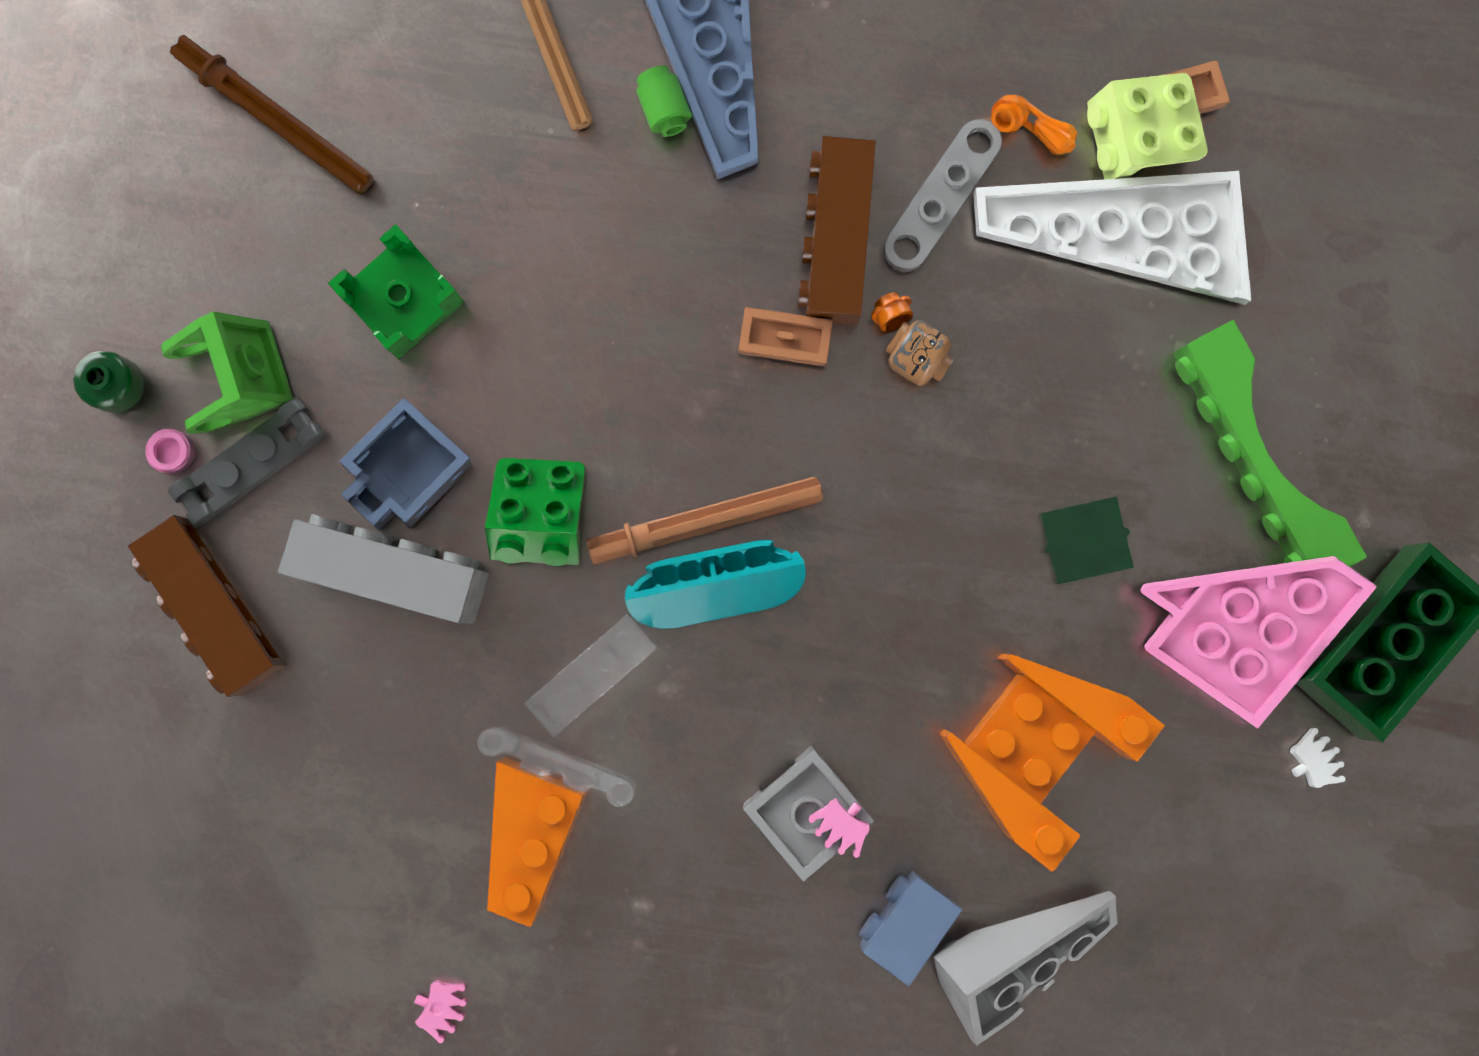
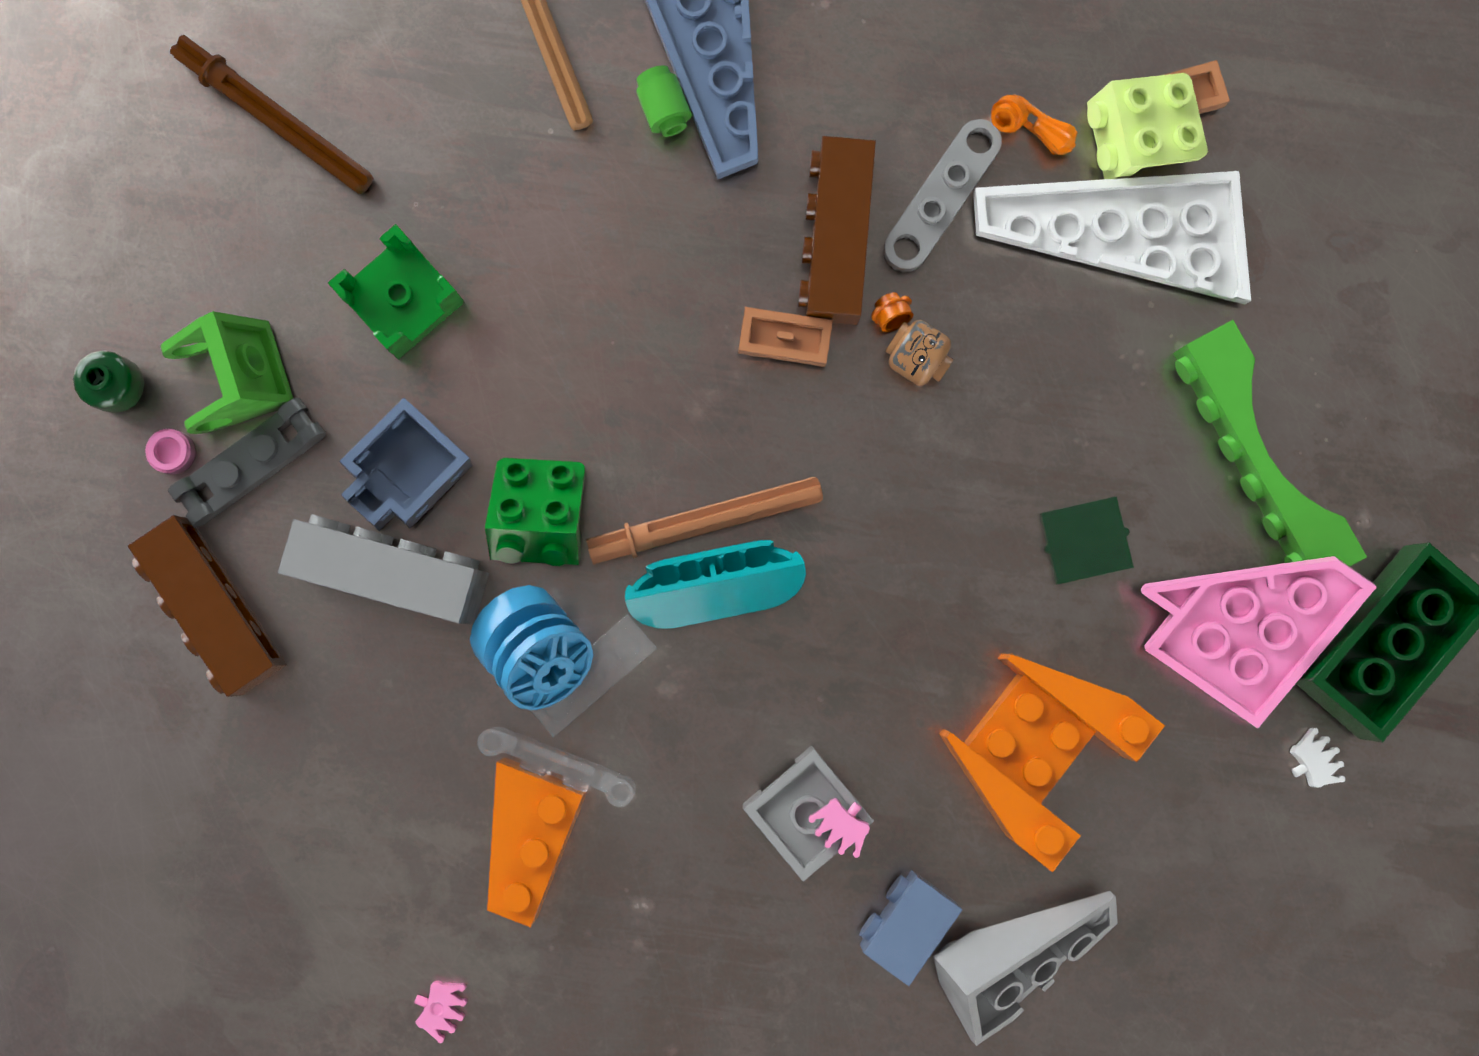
(531, 647): none -> dark azure wheel

